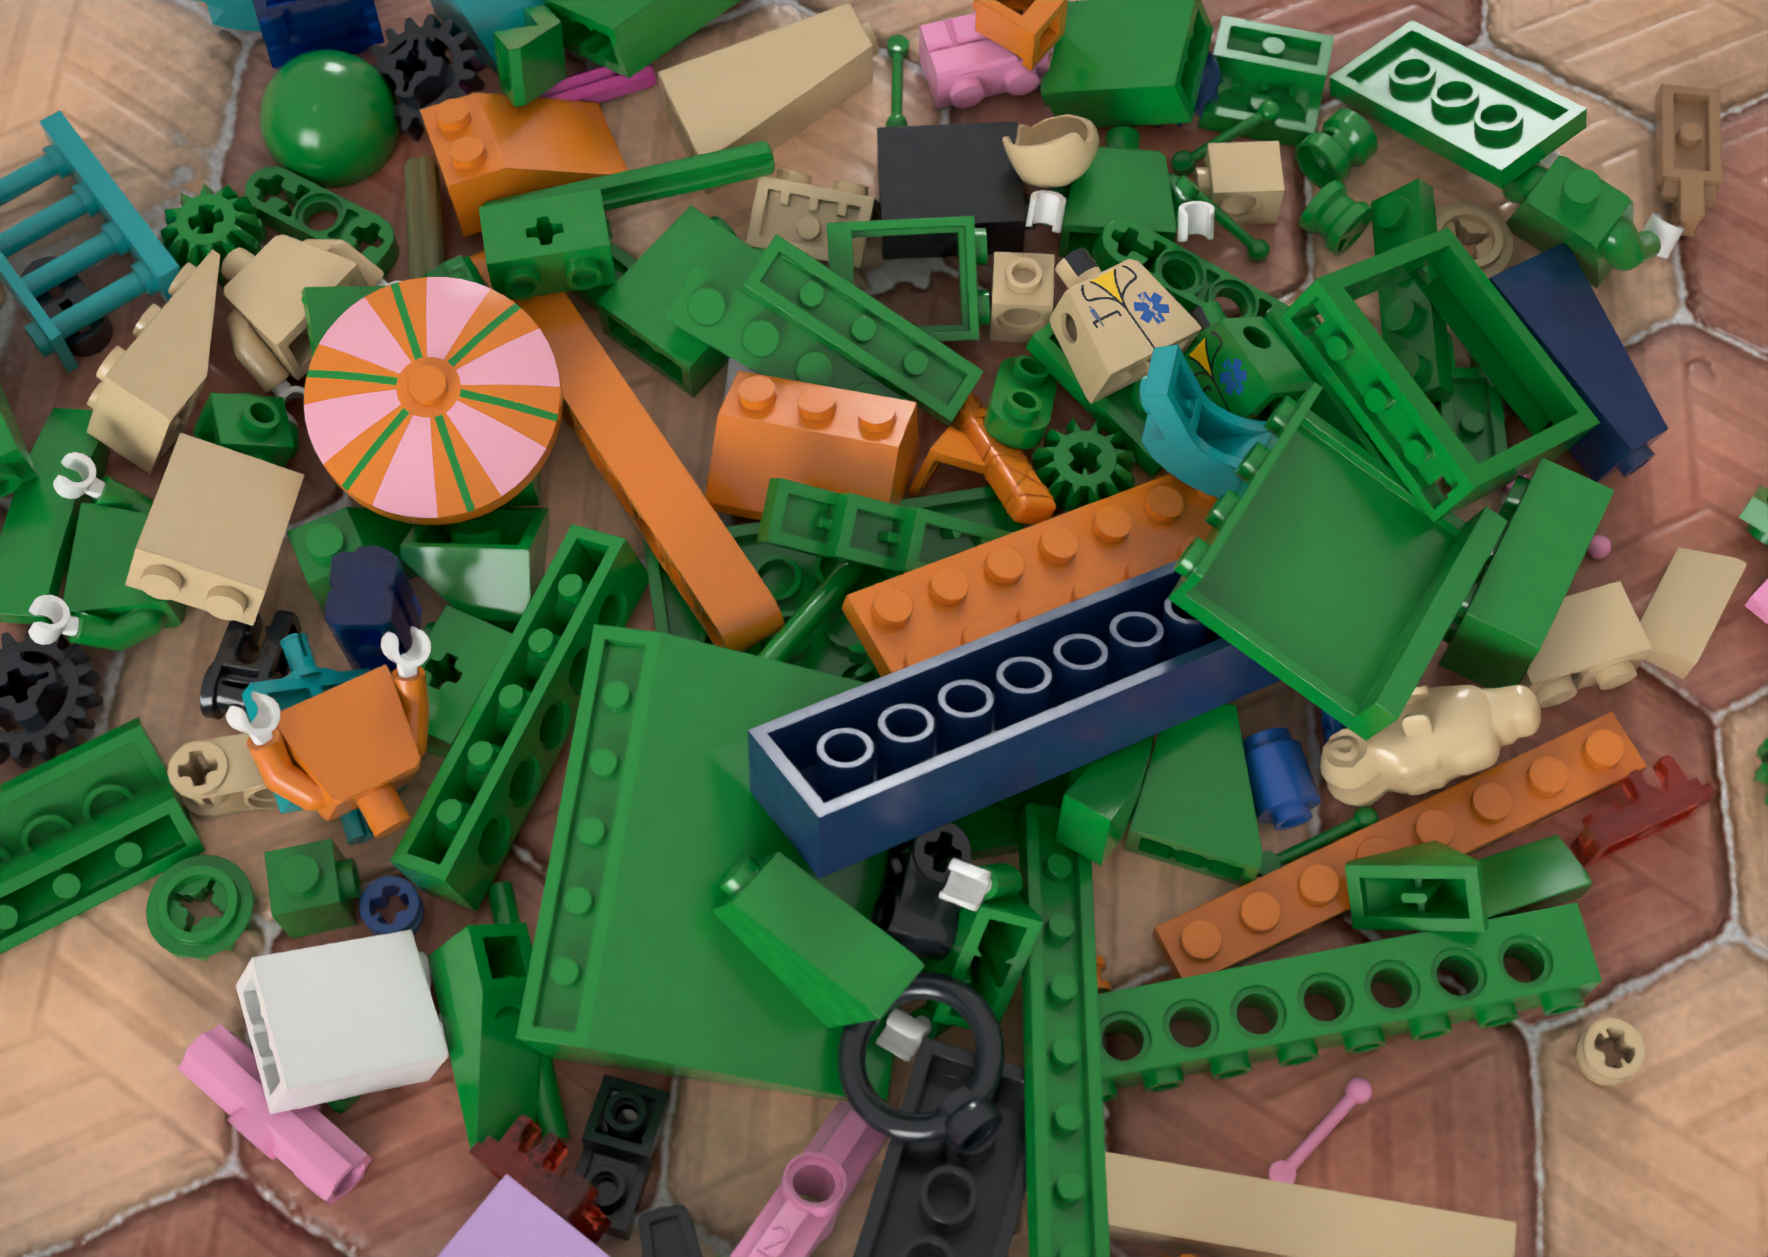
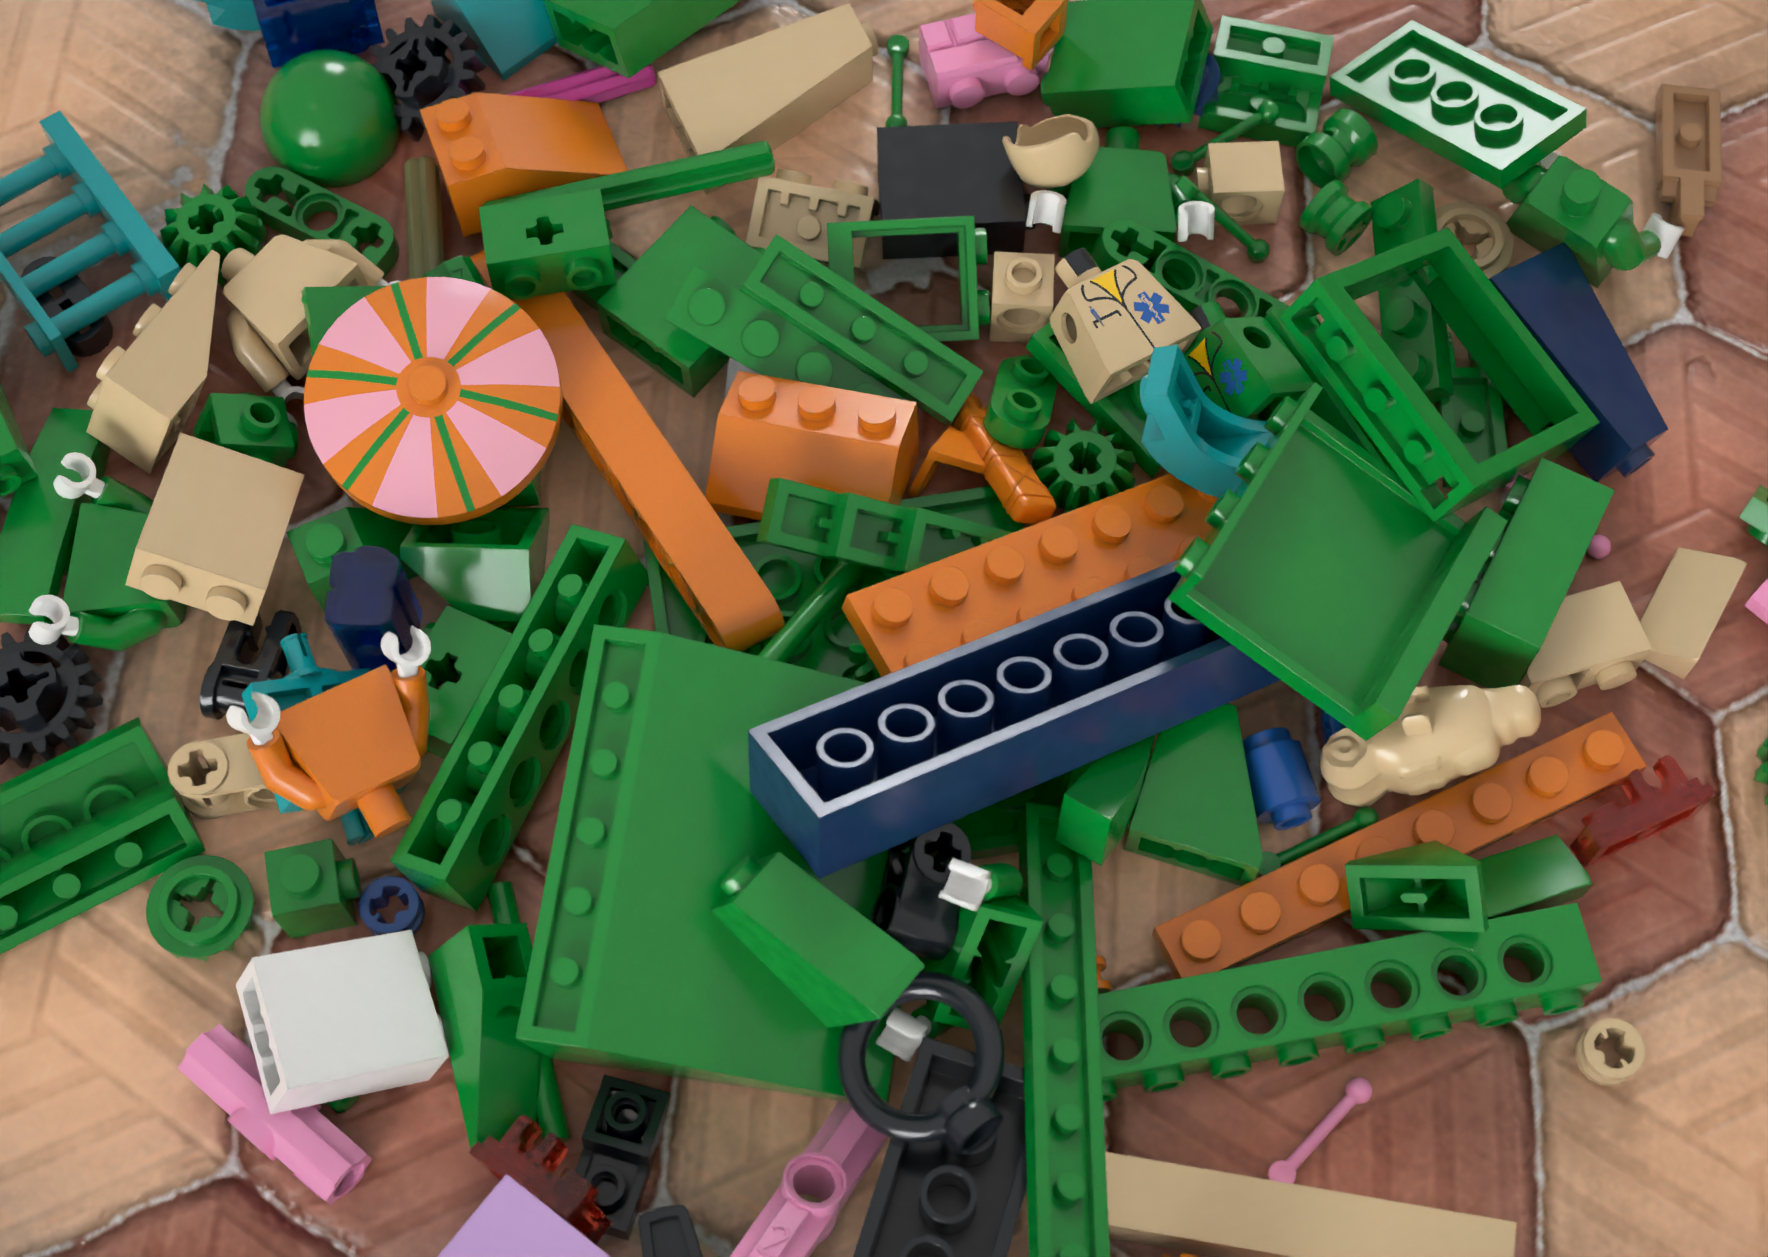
(530, 56): green slope -> none

